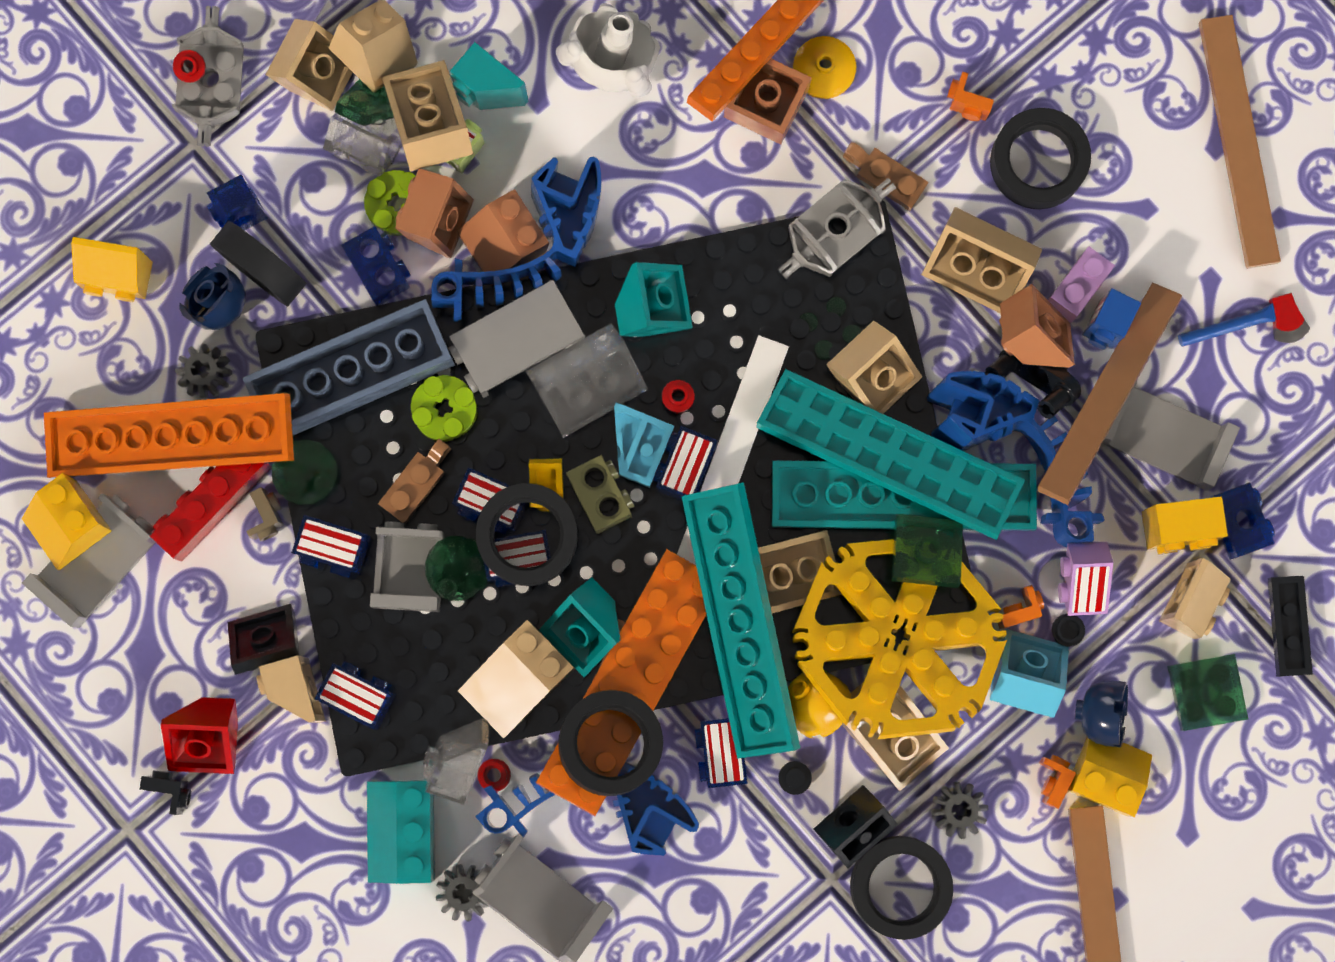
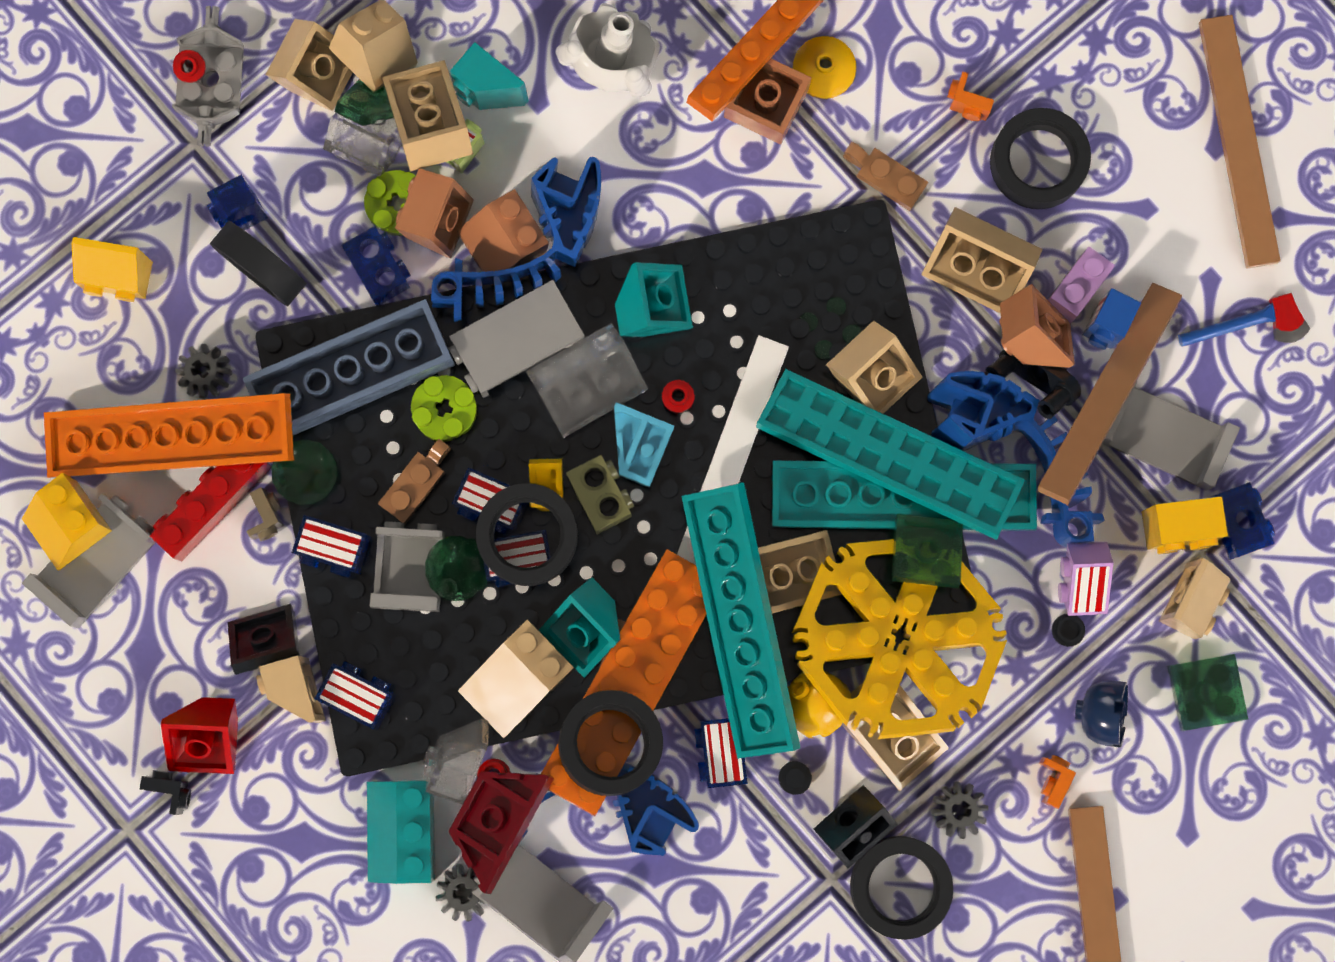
(213, 298): dark blue cylinder -> none
(496, 820): none -> dark red wing
(686, 463): brick -> none
(821, 249): light grey plate -> none
(1017, 614): orange bracket -> none
(1031, 674): medium azure slope -> none
(1112, 776): yellow slope -> none
(1290, 626): black plate -> none

